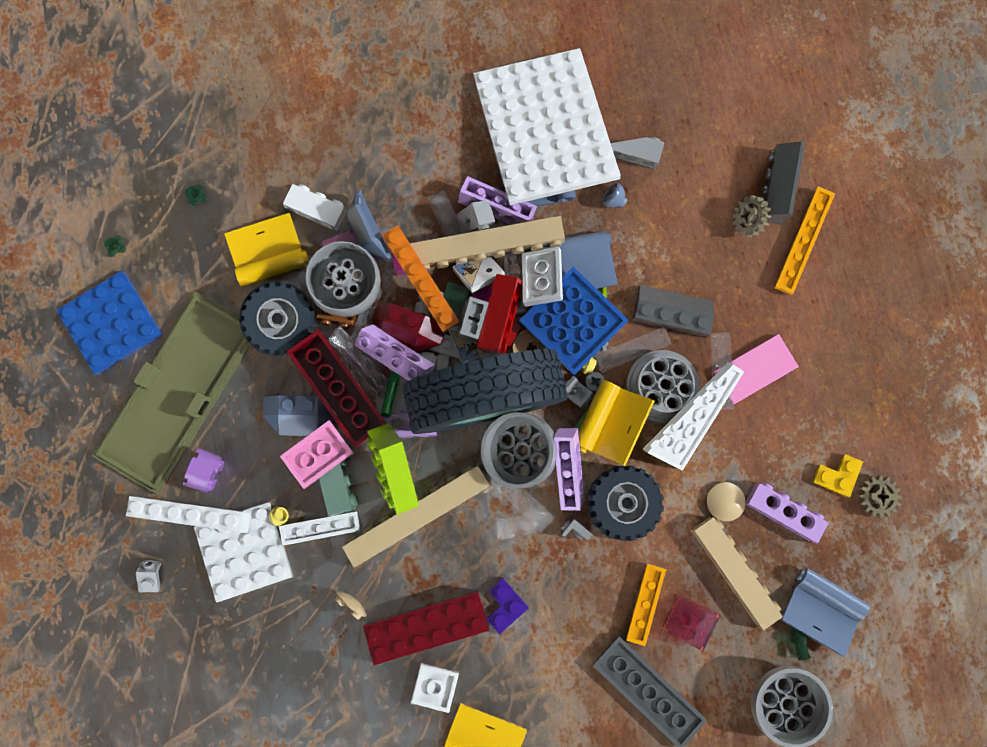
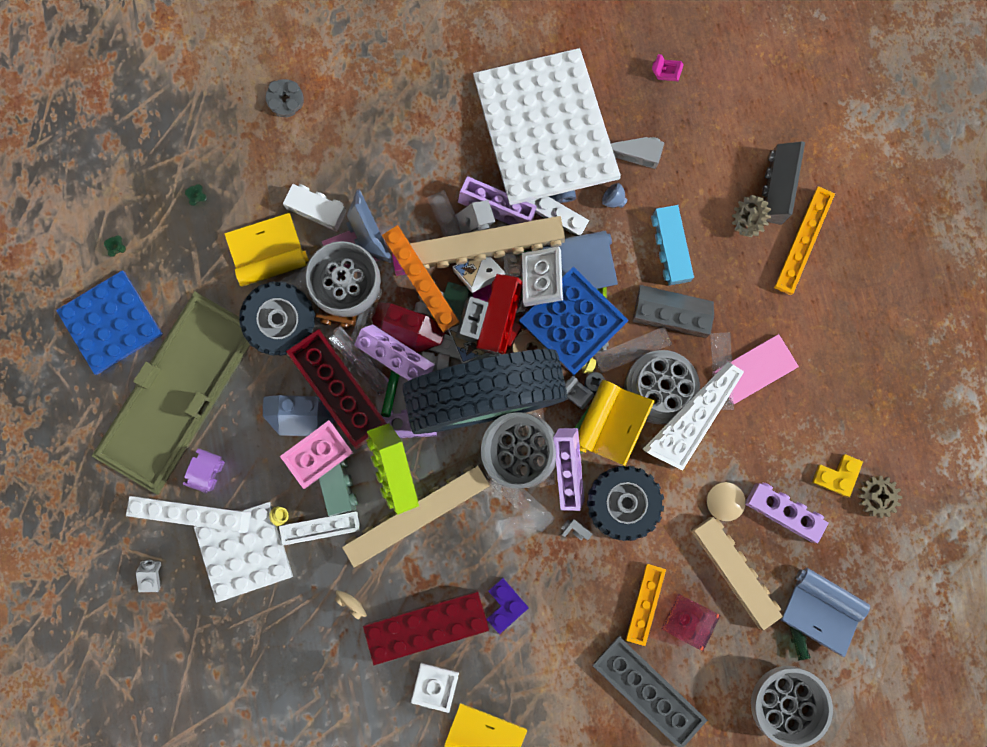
(280, 88): none -> dark grey plate
(571, 220): none -> white plate
(667, 69): none -> dark pink bracket
(673, 245): none -> medium azure brick

